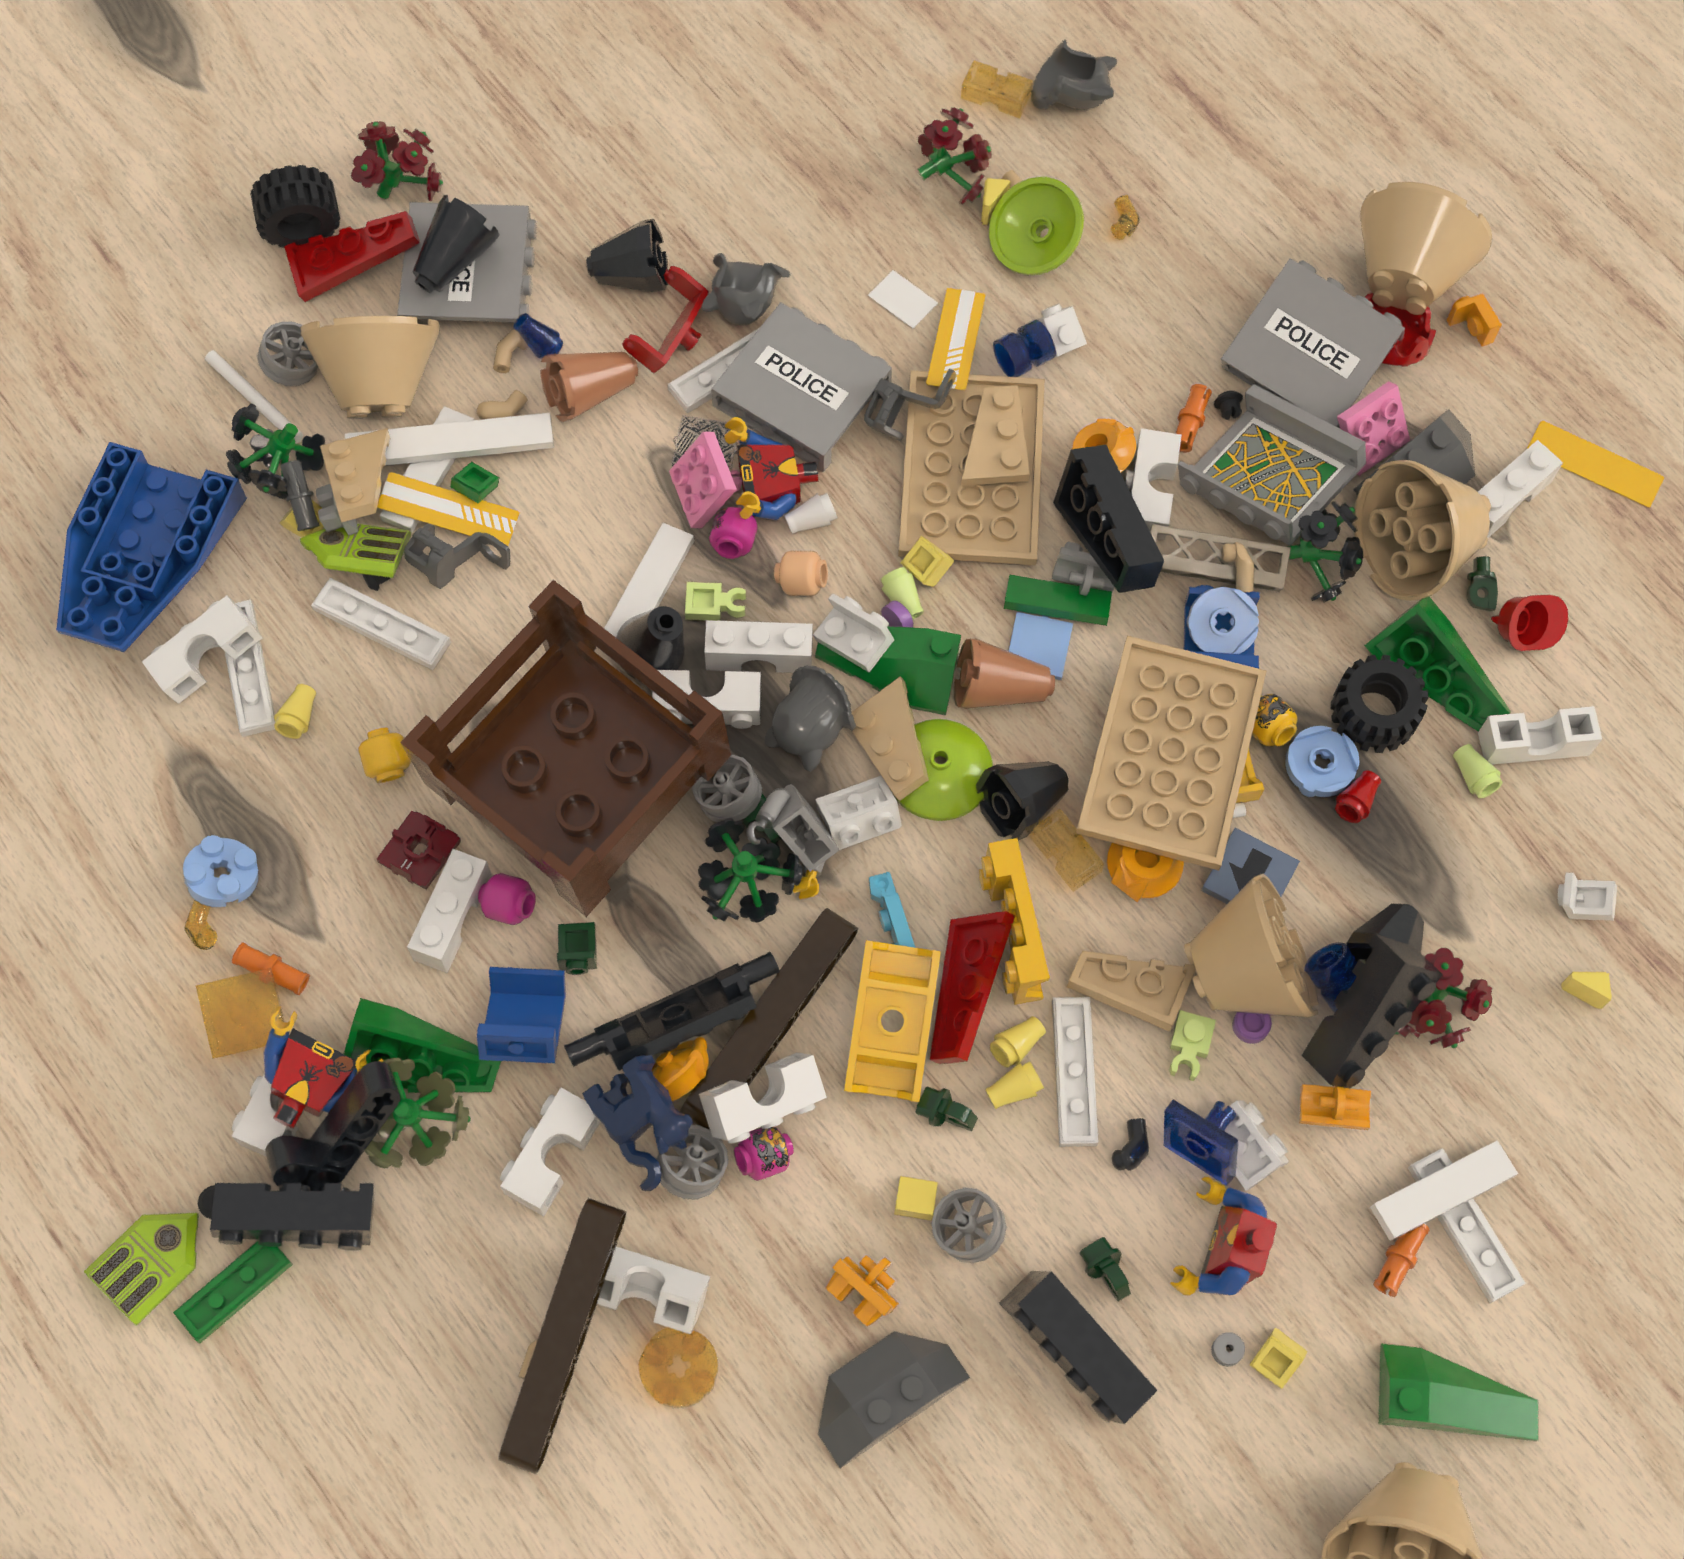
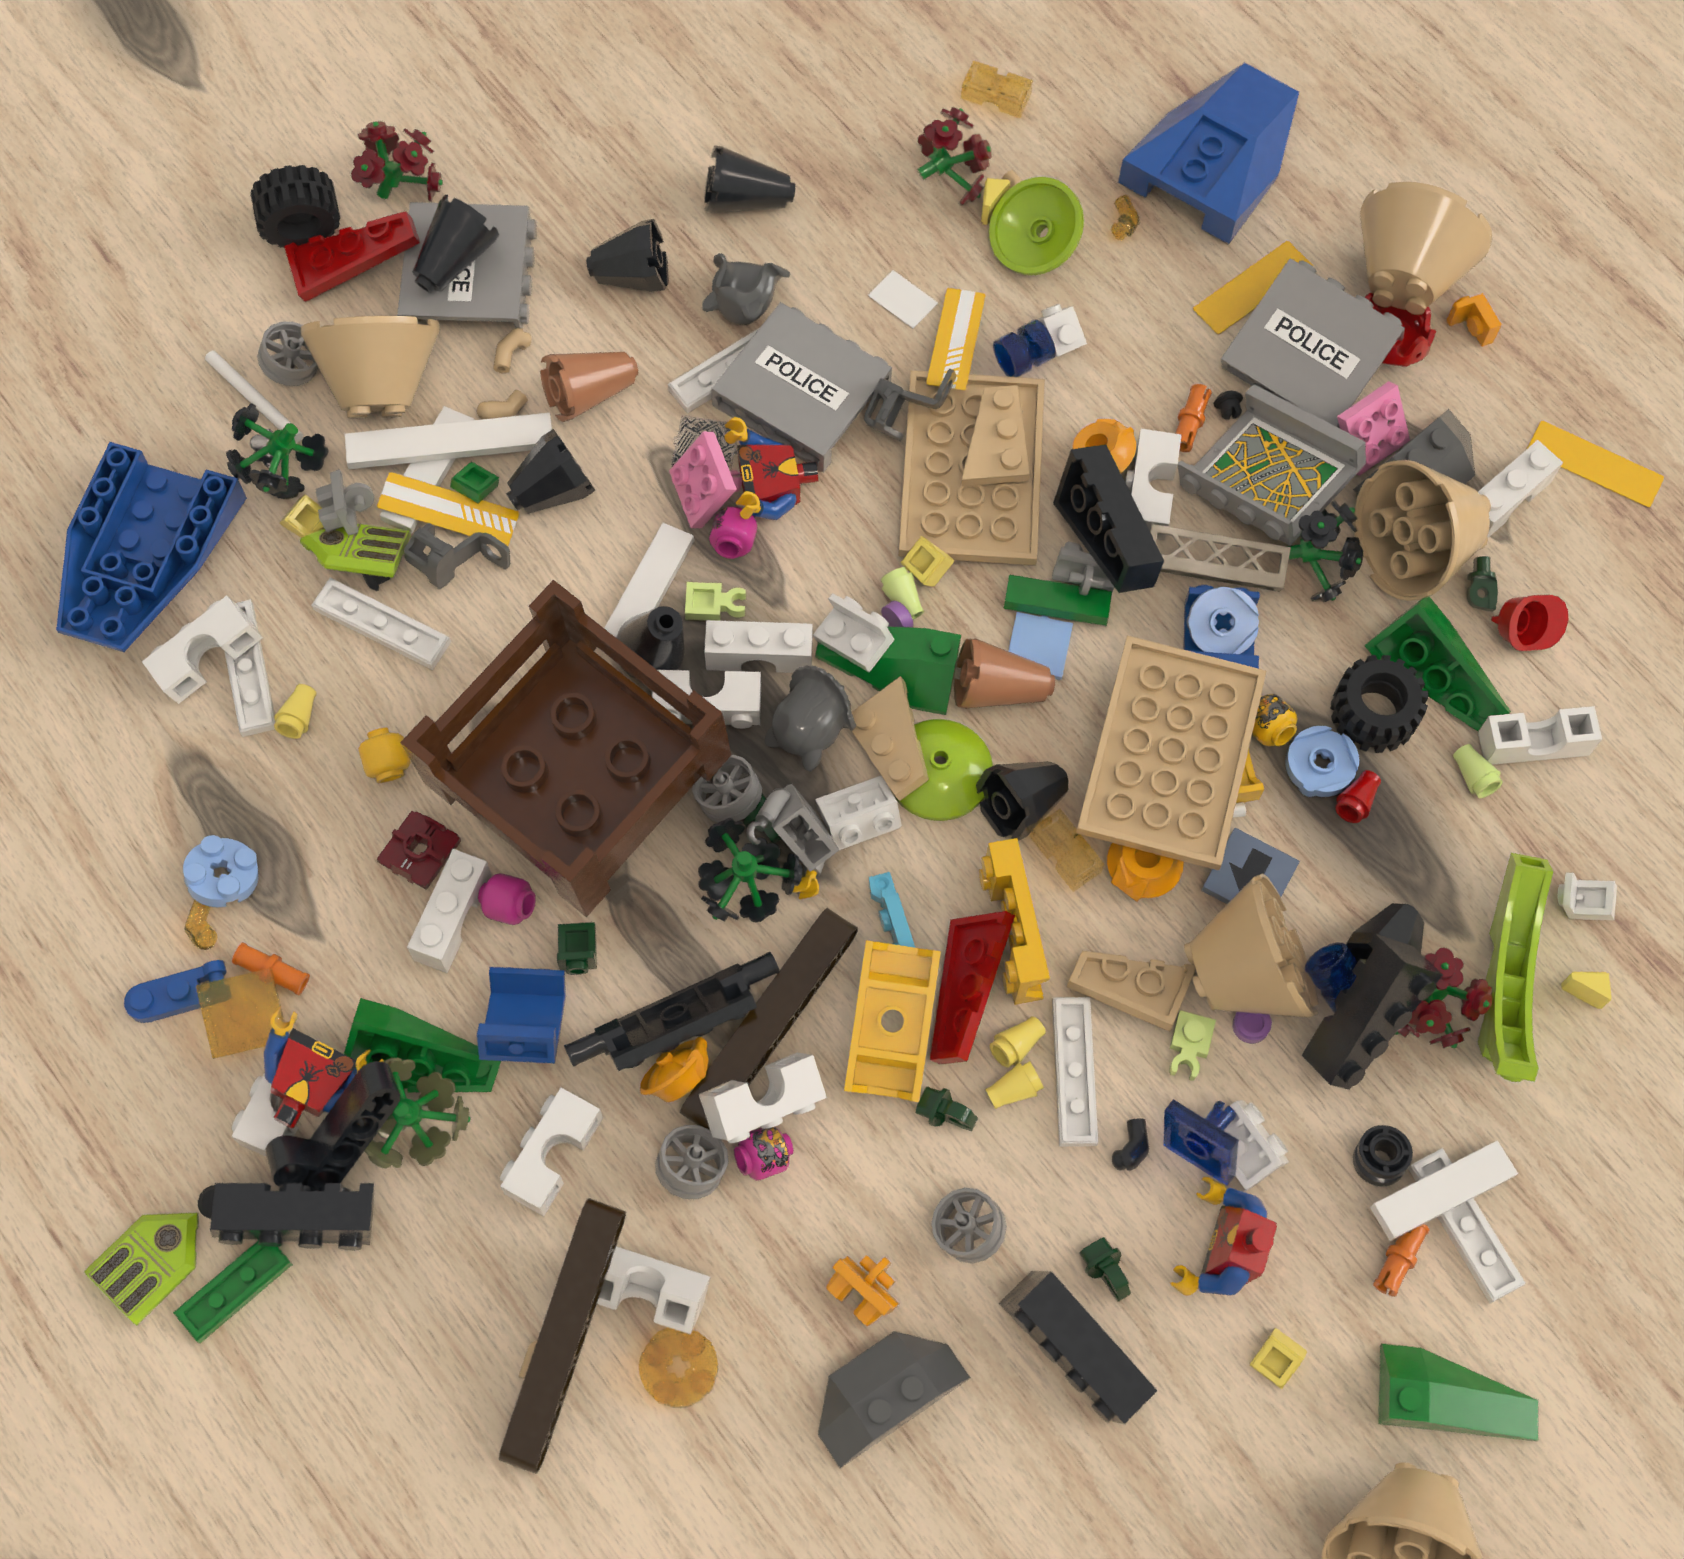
(171, 993): none -> blue plate
(299, 495): dark grey axle -> none
(355, 472): tan wing -> none
(538, 336): clear blue cone -> none
(548, 477): none -> black cone
(633, 1114): dark blue animal -> none
(681, 330): red piece -> none
(745, 184): none -> black cone
(801, 573): light nougat head -> none
(811, 514): white cone -> none
(916, 1198): light yellow slope -> none
(1073, 79): dark grey hair -> none
(1218, 149): none -> blue wedge
(1219, 1351): light grey piece -> none
(1244, 565): tan arm -> none
(1245, 290): none -> yellow sticker
(1334, 1107): light orange hips -> none
(1391, 1142): none -> black wheel
(1515, 933): none -> lime arch

